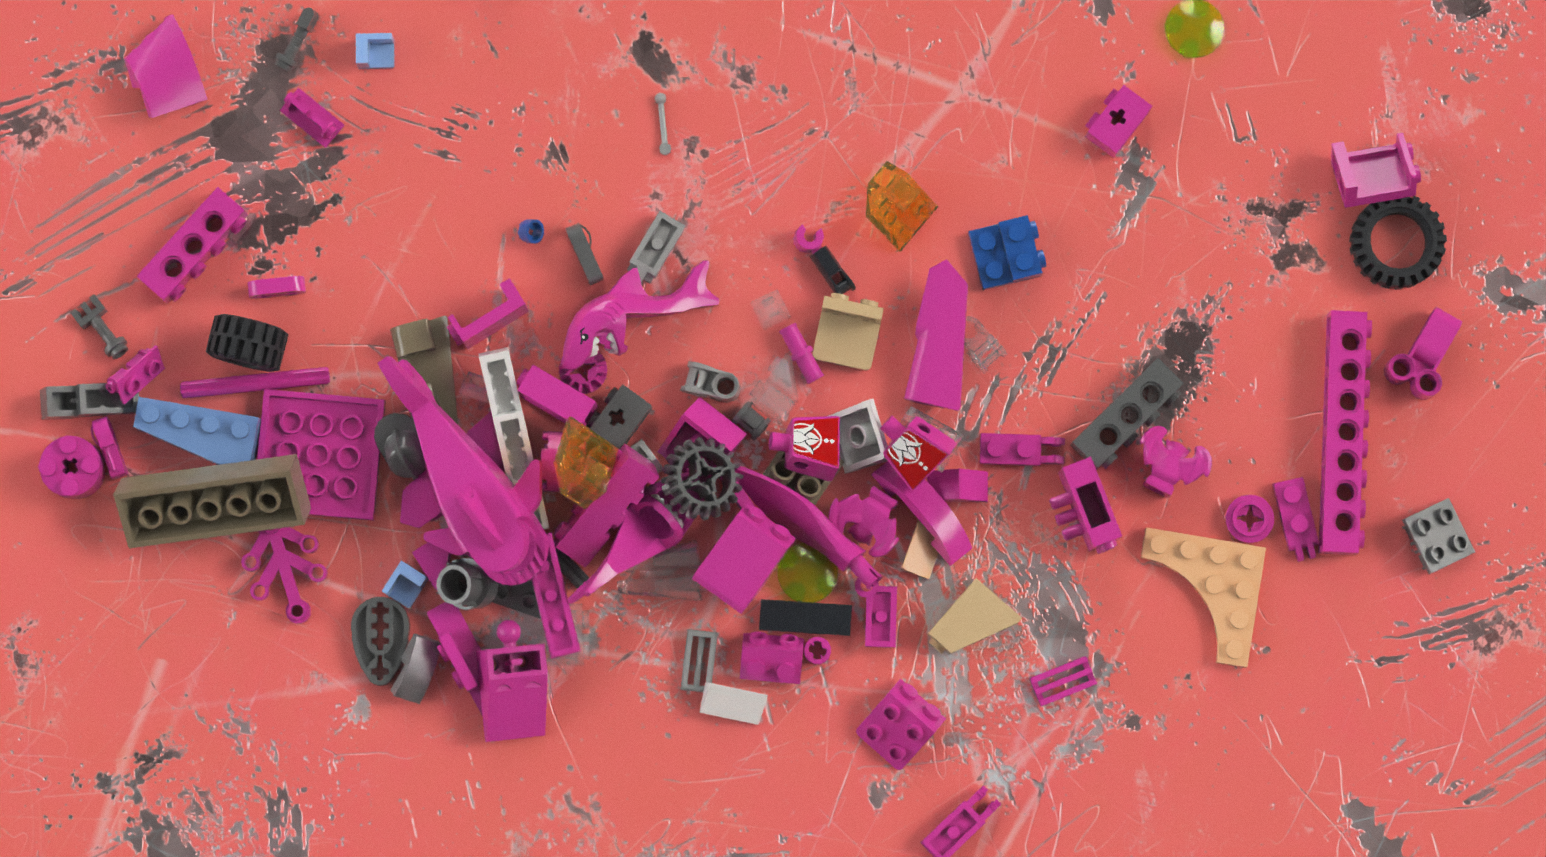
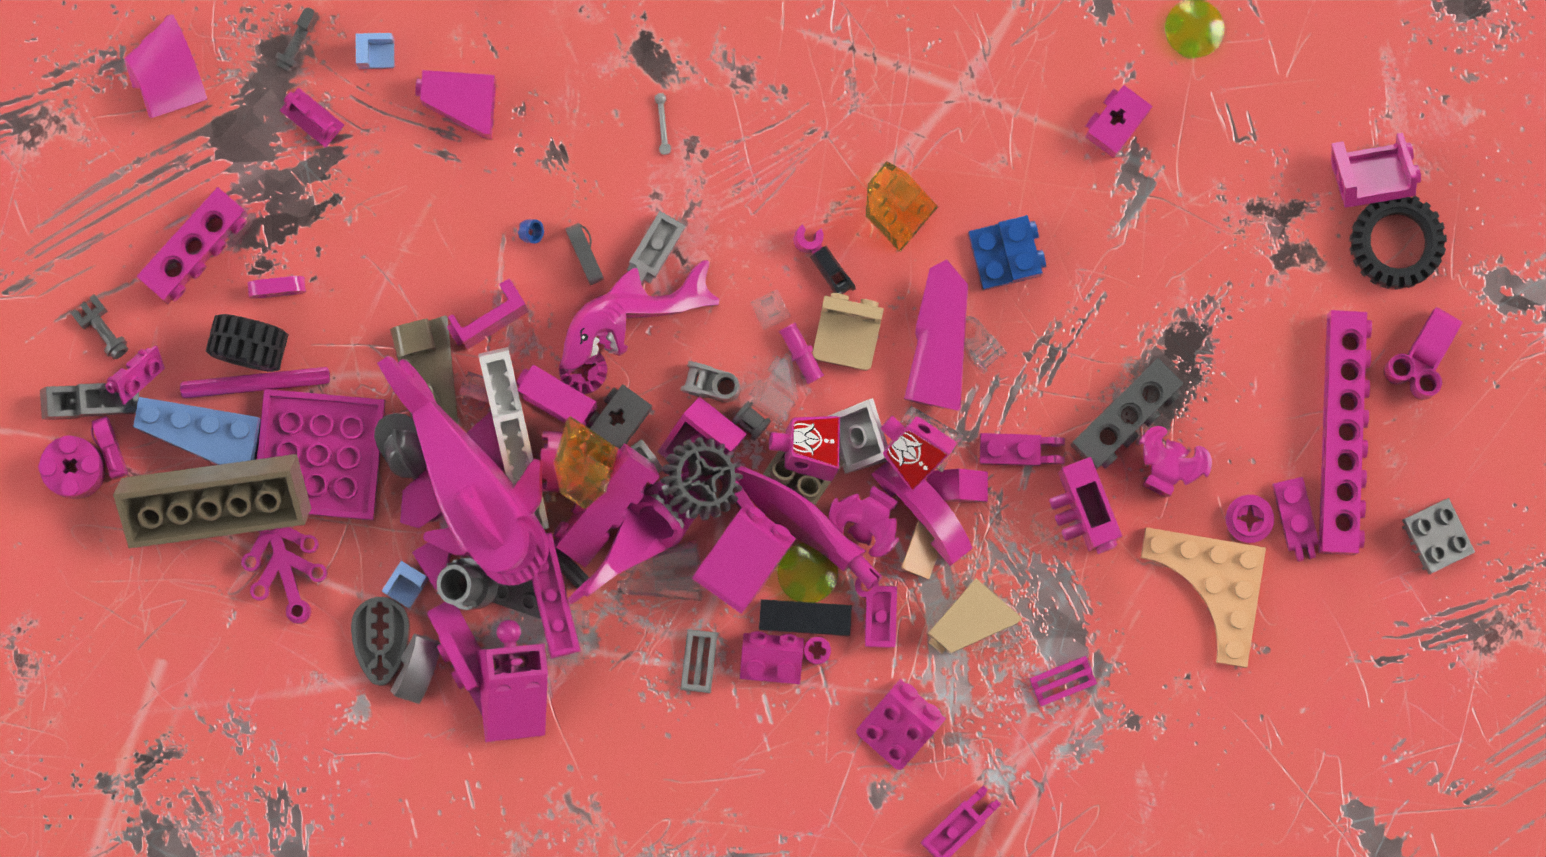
(460, 98): none -> dark pink slope
(732, 703): white slope -> none

